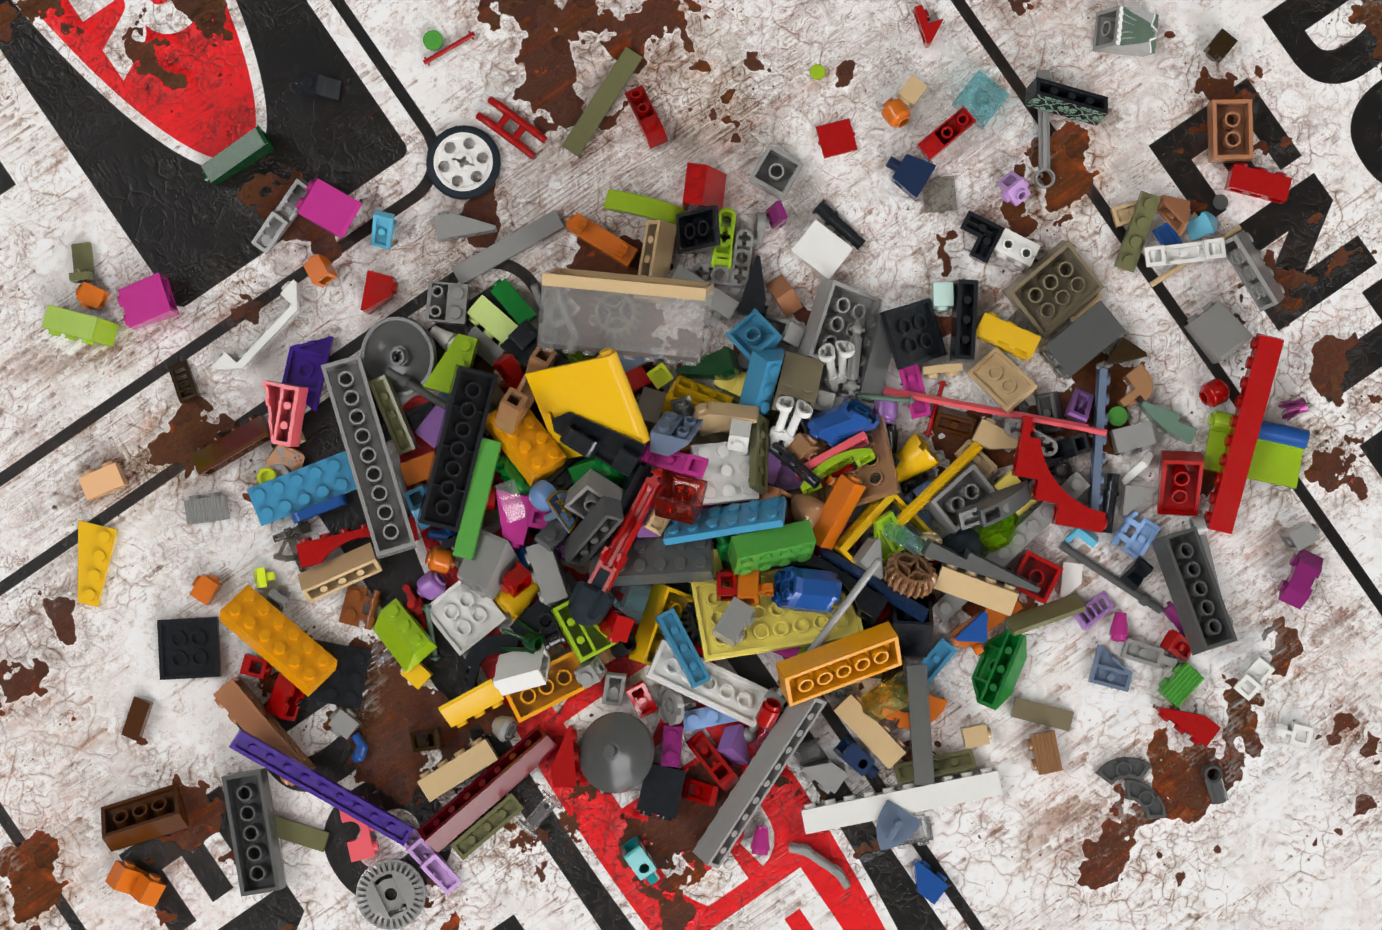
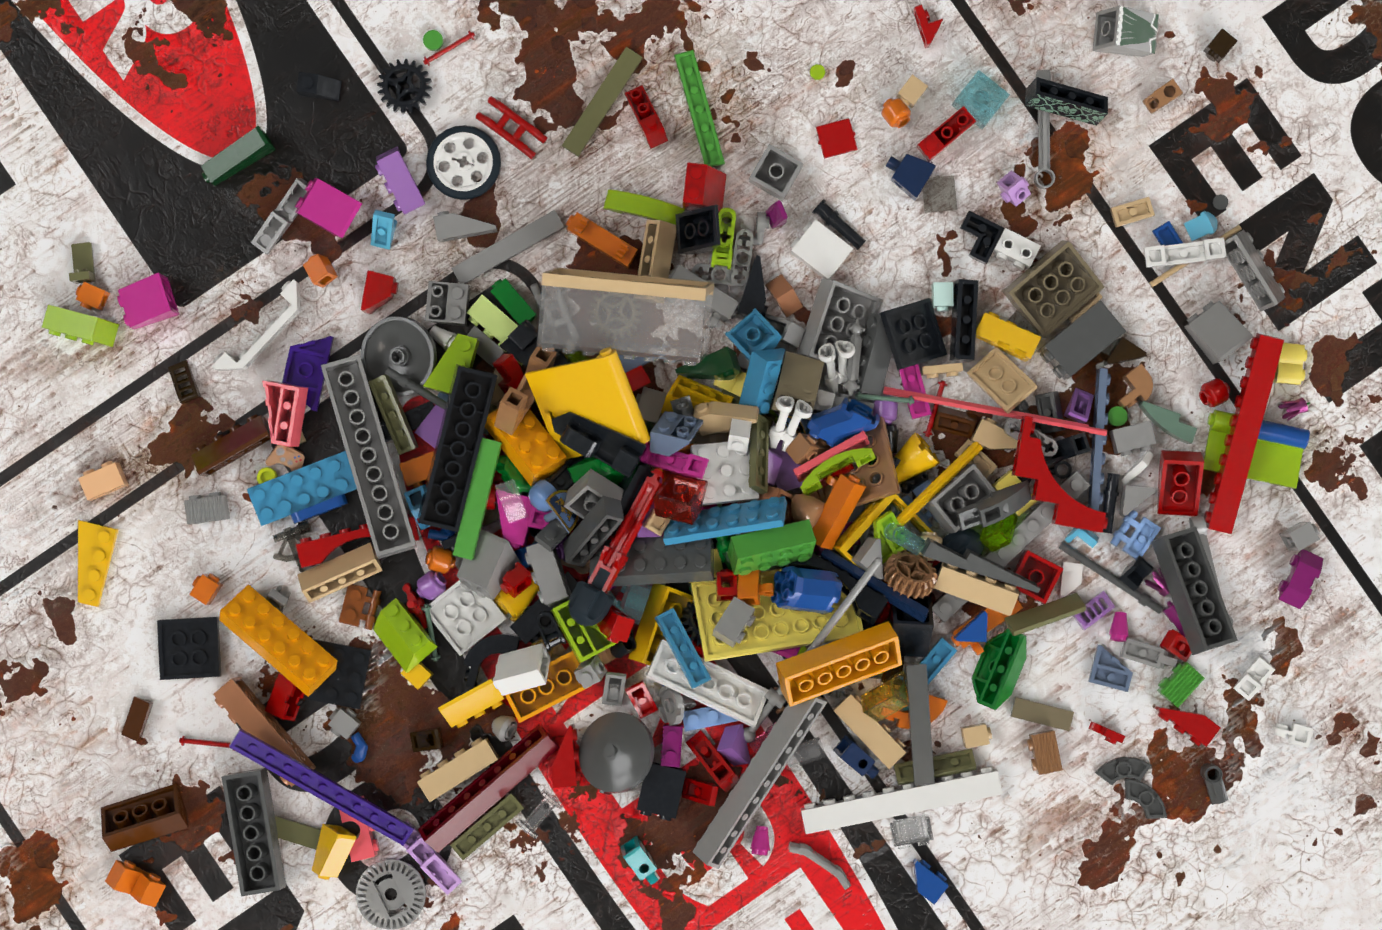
(183, 740): none -> red axle
(248, 666): red brick -> none
(261, 577): neon yellow tile -> none
(332, 851): none -> yellow slope
(399, 102): none -> black gear
(399, 181): none -> medium lavender wedge
(532, 641): dark green plant -> none
(660, 376): neon yellow tile -> none
(699, 109): none -> bright green tile
(768, 713): red brick -> none
(777, 450): black pin -> none
(826, 773): light grey slope -> none
(894, 826): sand blue shield -> none
(1111, 736): none -> red plate
(1137, 231): olive plate -> none
(1161, 587): none -> flat silver piece
(1162, 96): none -> medium nougat leg
(1174, 212): nougat slope -> none
(1230, 131): nougat brick -> none
(1258, 183): red brick -> none
(1290, 364): none -> light yellow brick

